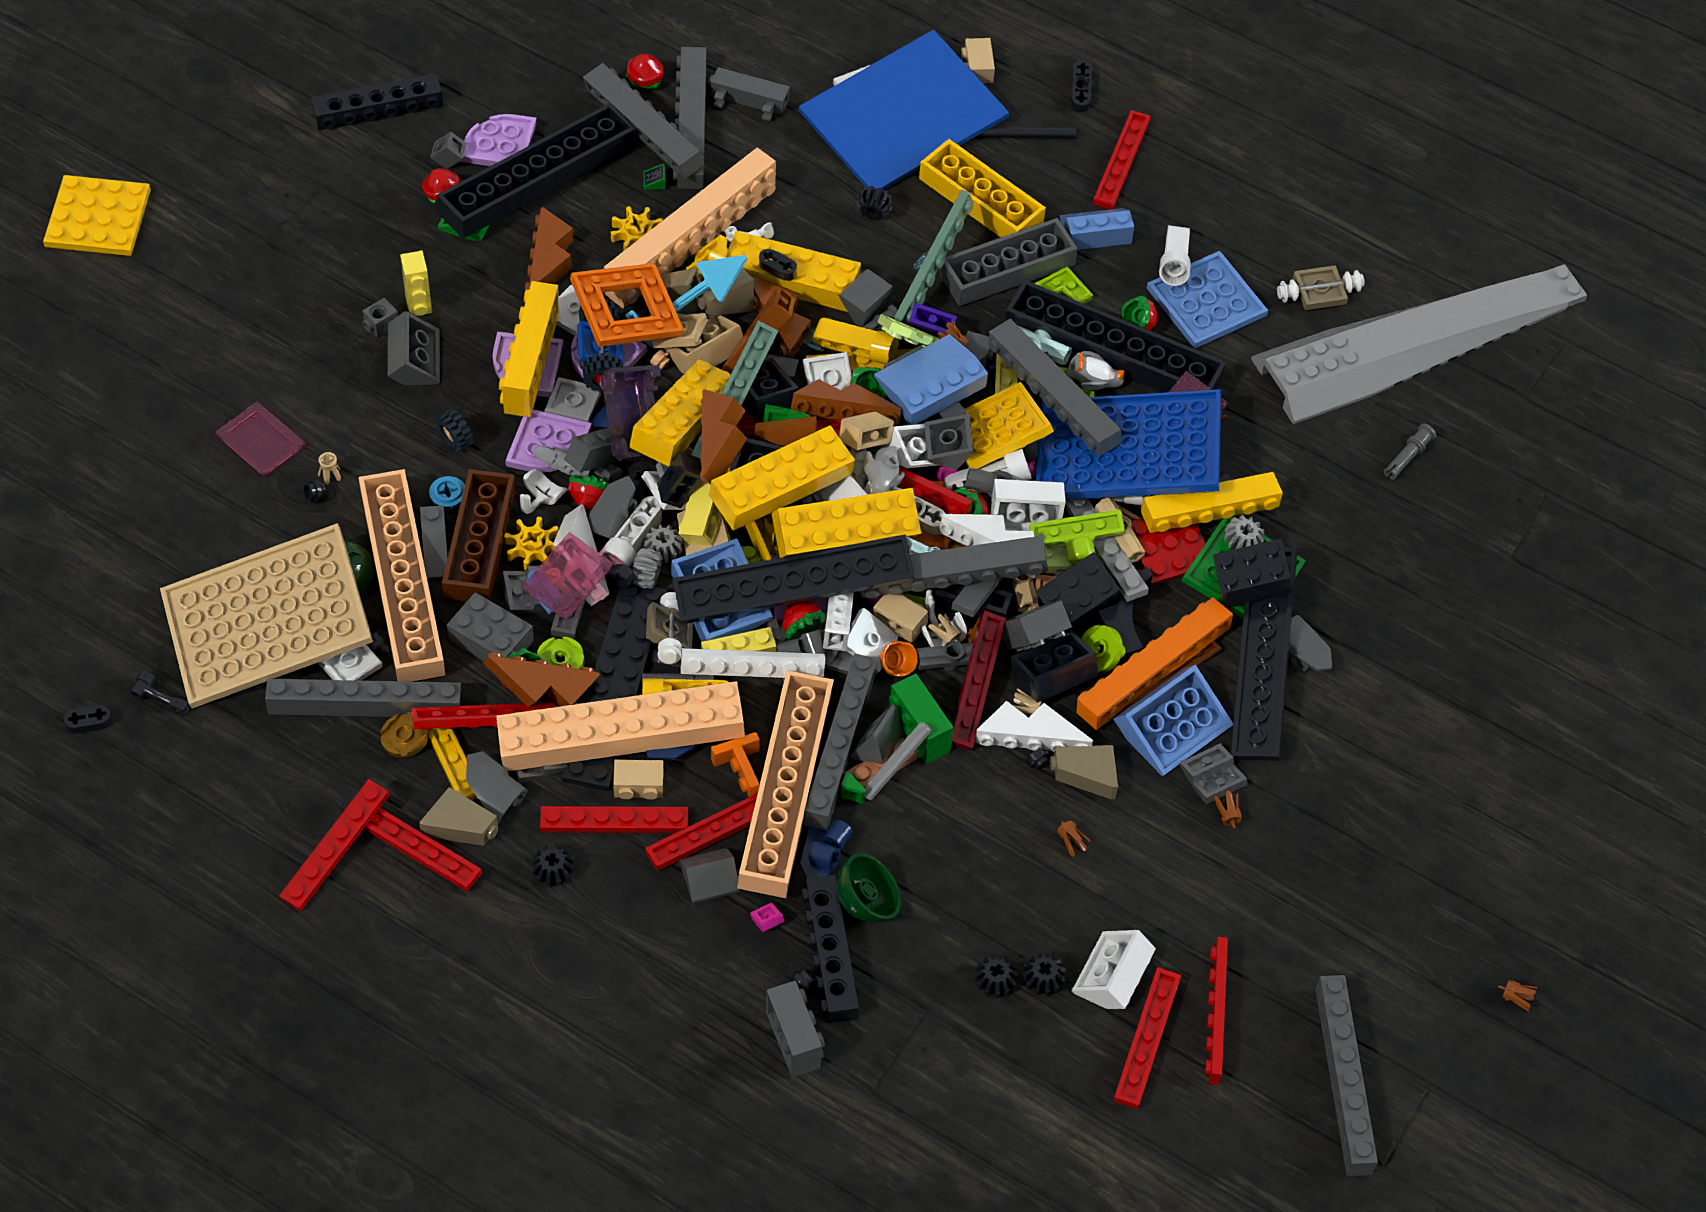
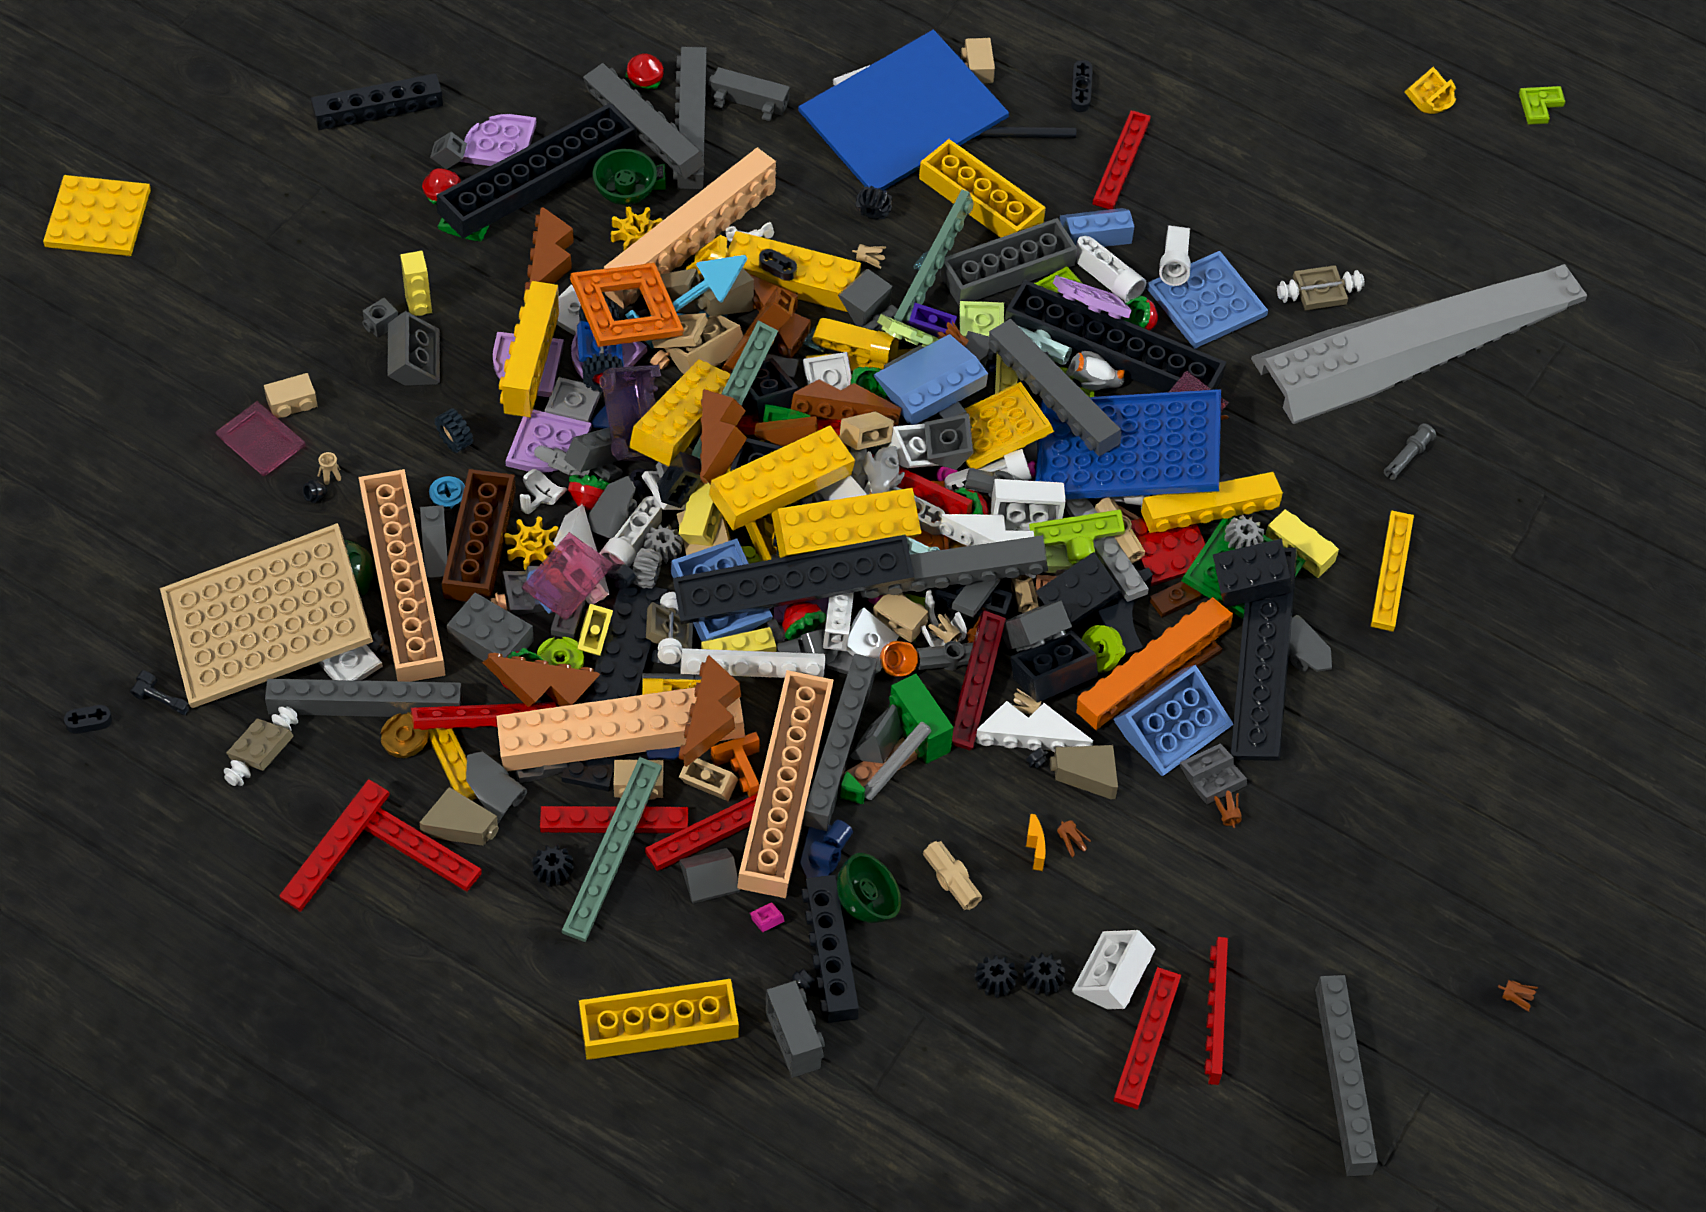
(259, 745): none -> dark tan plate
(290, 395): none -> tan brick
(499, 600): none -> light nougat plate
(594, 629): none -> light yellow slope
(612, 849): none -> sand green plate
(625, 176): none -> dark green piece
(658, 1019): none -> yellow brick
(709, 714): none -> dark orange slope
(709, 778): none -> tan brick
(869, 254): none -> tan piece
(952, 875): none -> tan piece
(980, 316): none -> yellowish green plate
(1036, 840): none -> light orange slope
(1093, 297): none -> lavender plate
(1109, 269): none -> white beam
(1174, 598): none -> reddish brown plate
(1309, 544): none -> light yellow brick
(1392, 571): none -> yellow plate
(1432, 93): none -> yellow slope
(1537, 100): none -> lime tile

